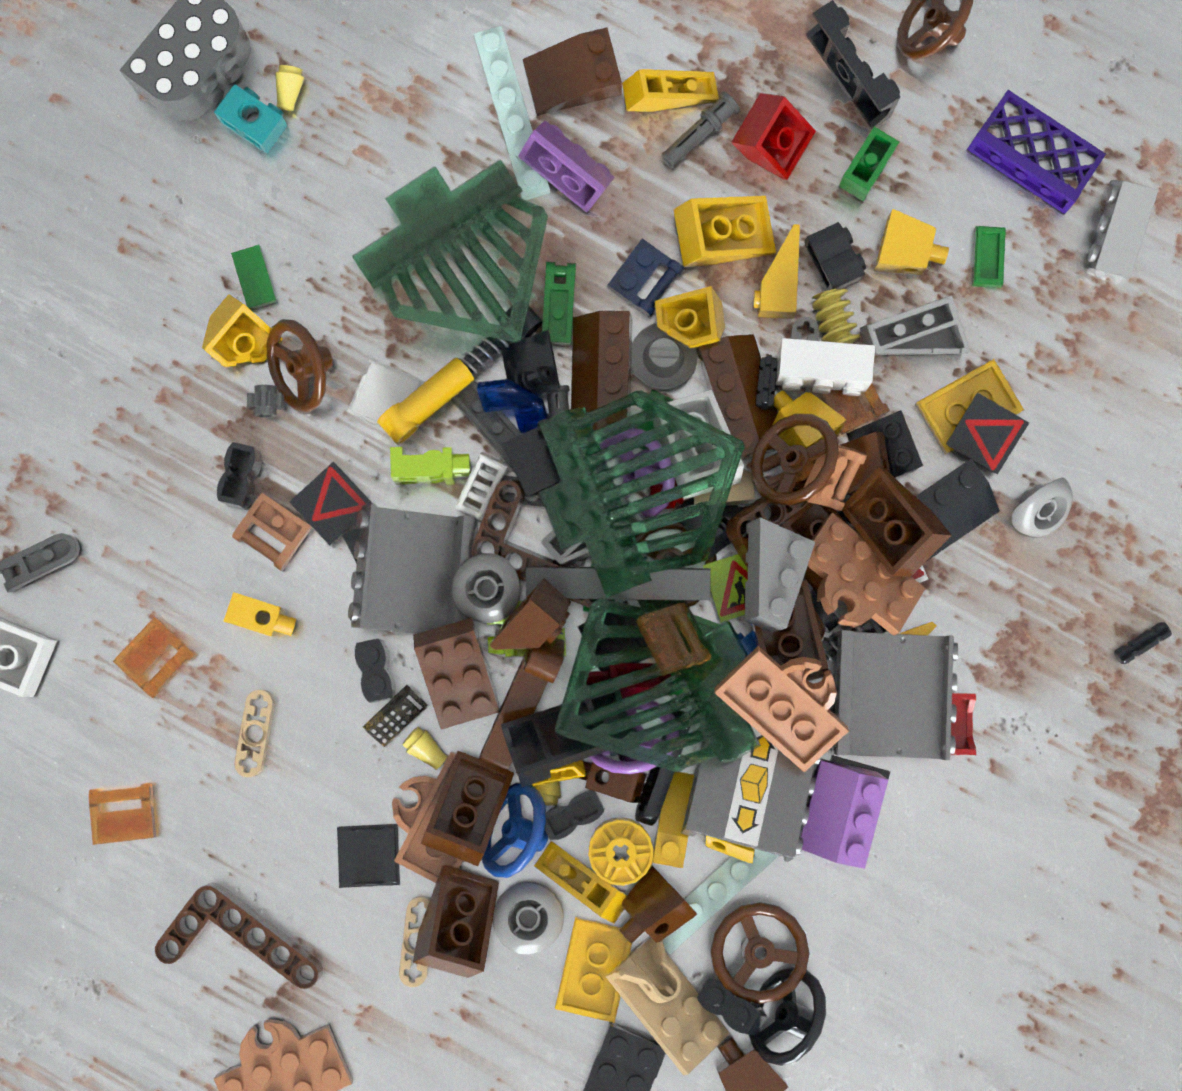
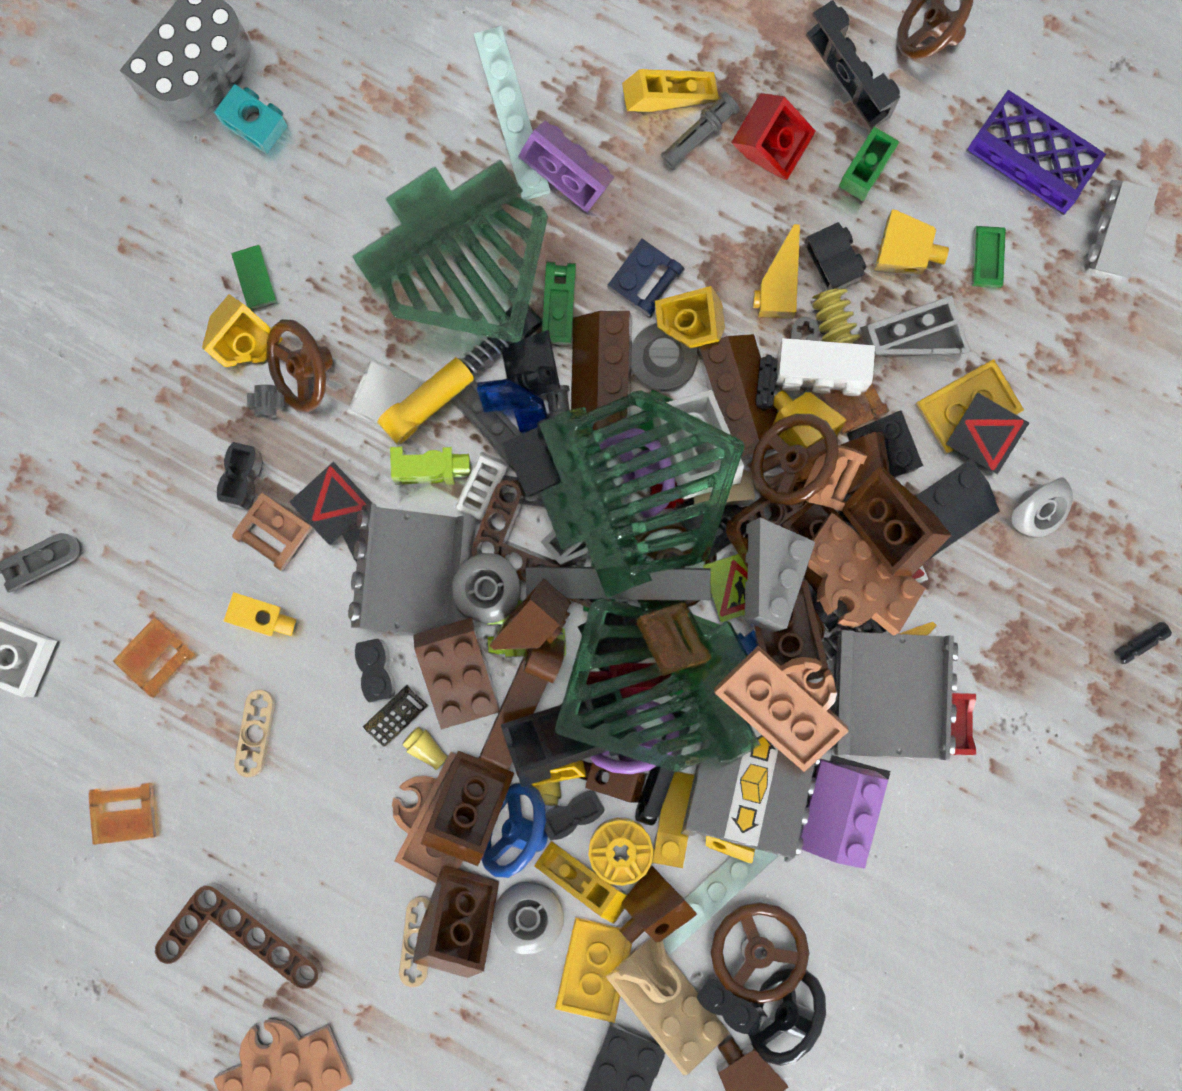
(288, 85): light yellow cone -> none
(368, 855): black piece -> none
(573, 72): reddish brown slope -> none
(723, 230): yellow slope -> none

